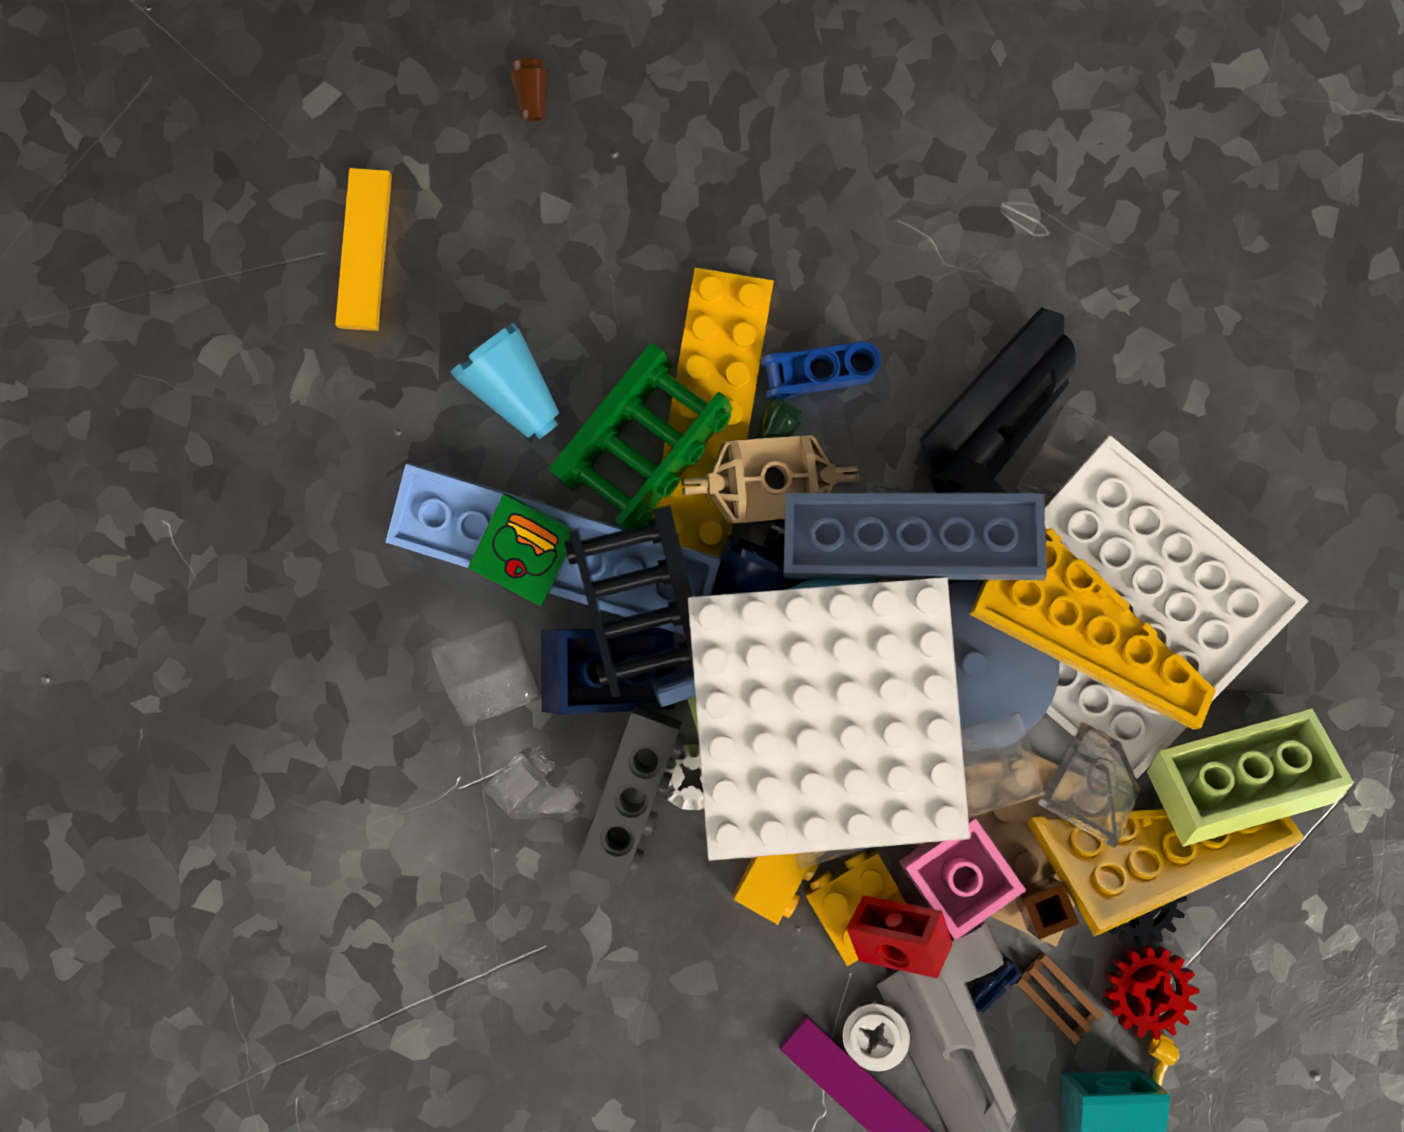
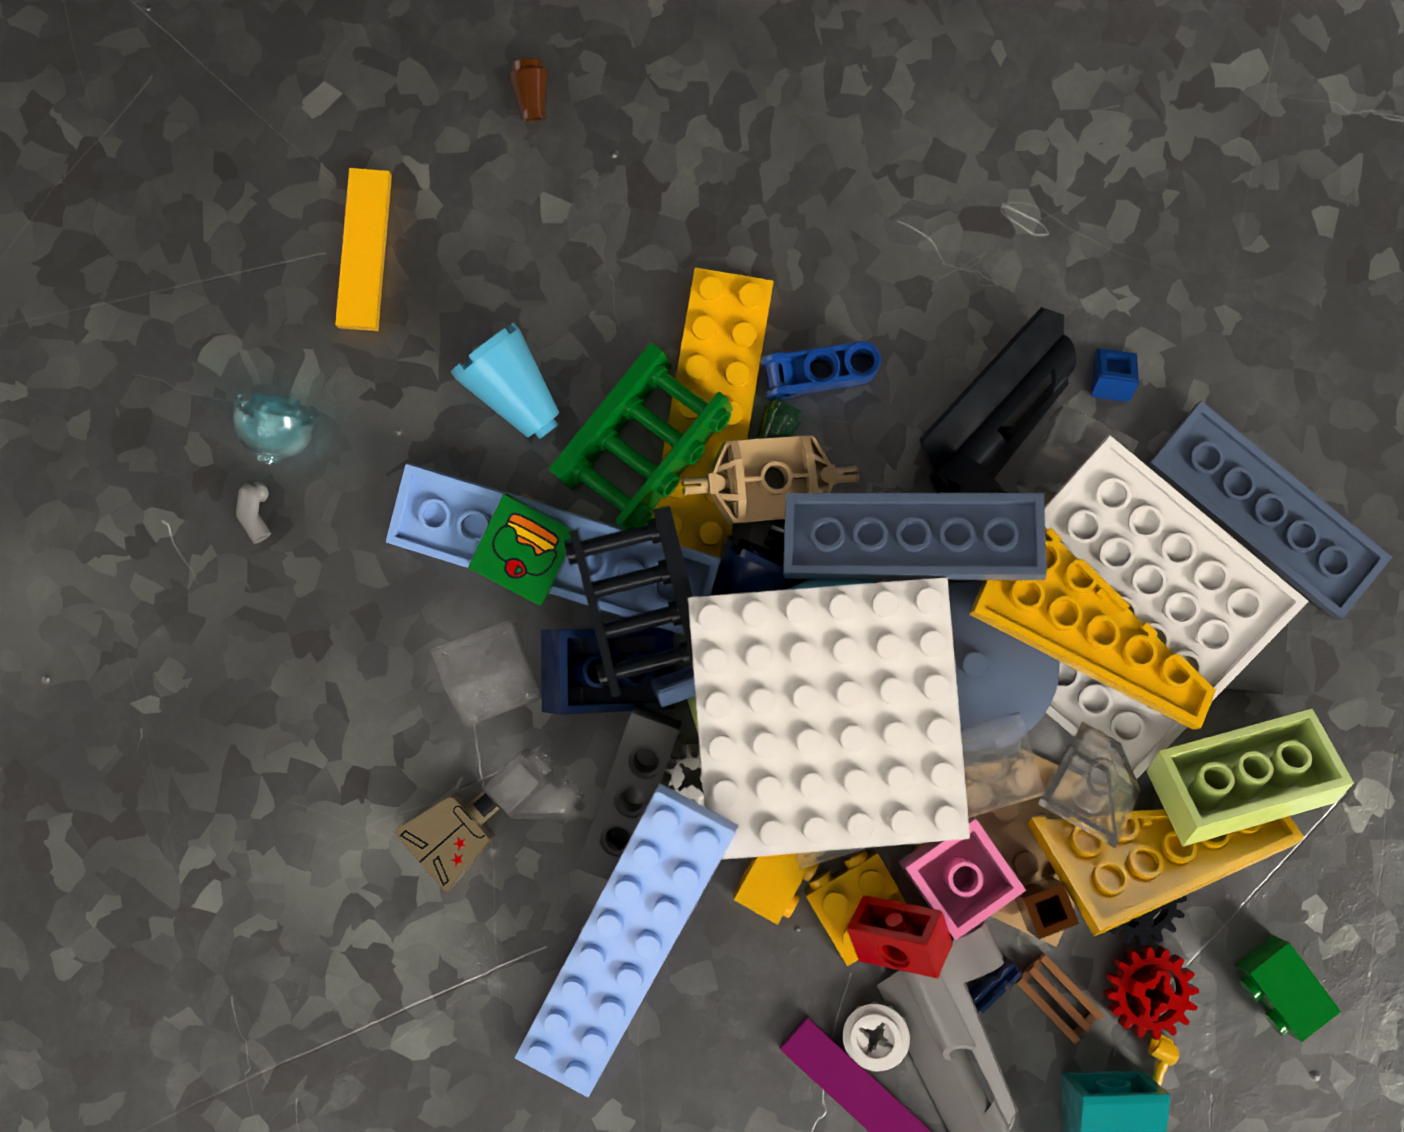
(247, 510): none -> light grey arm
(273, 426): none -> clear light blue cylinder
(449, 836): none -> dark tan torso
(626, 939): none -> light blue plate
(1114, 375): none -> blue slope
(1269, 511): none -> sand blue plate
(1286, 988): none -> green brick

